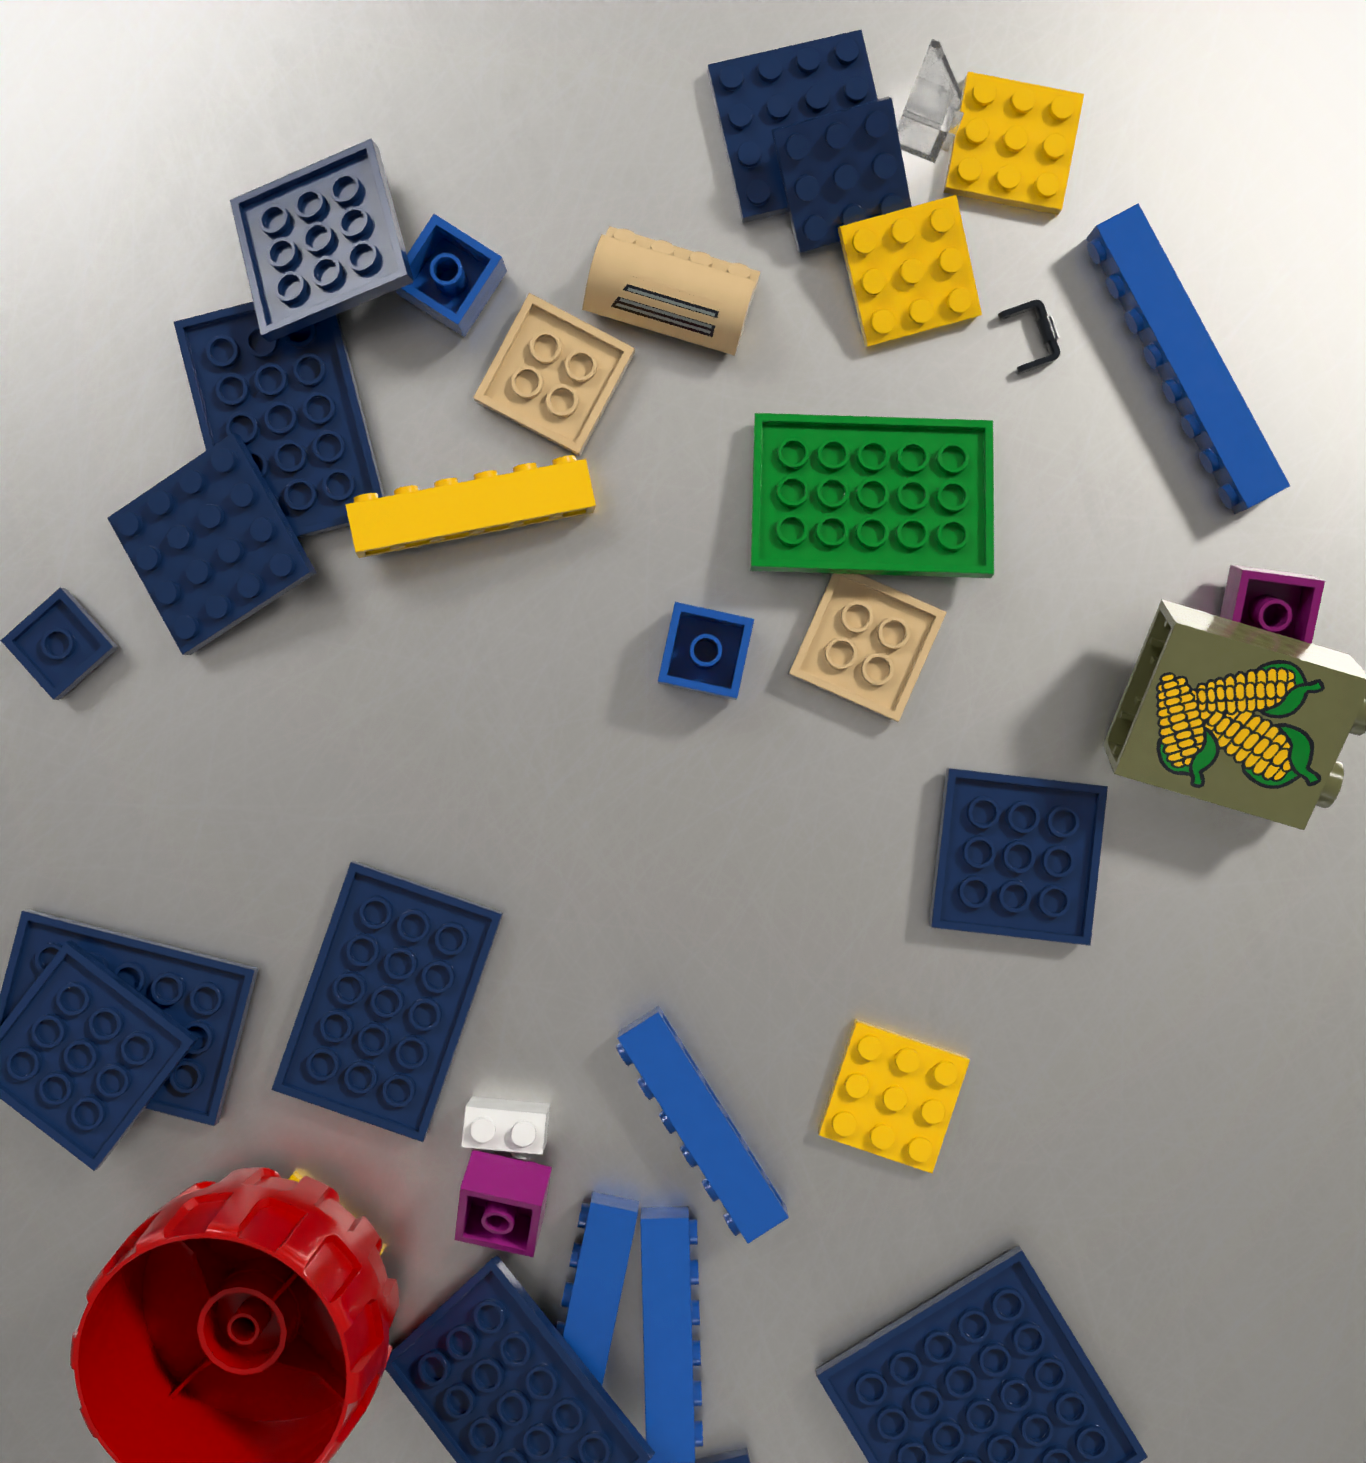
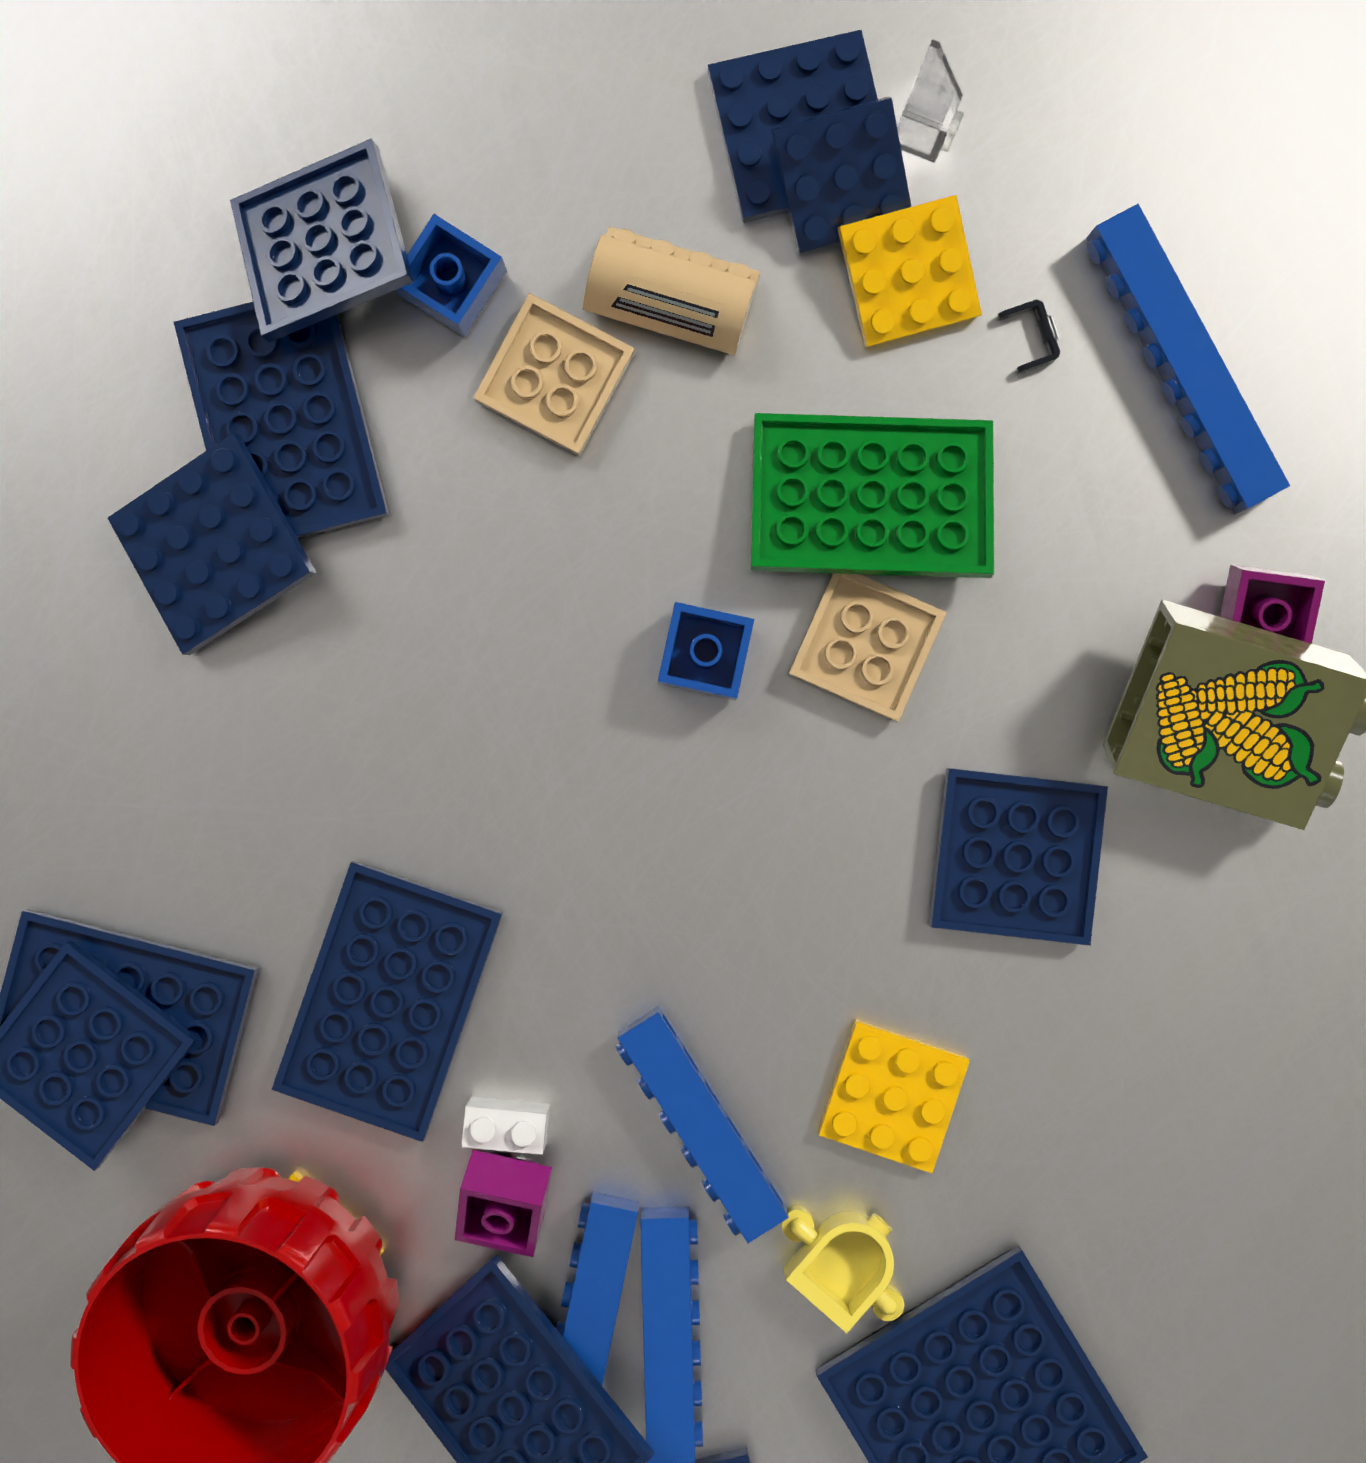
(59, 644): dark blue plate -> none
(470, 507): yellow brick -> none
(843, 1265): none -> light yellow piece
(1014, 143): yellow plate -> none

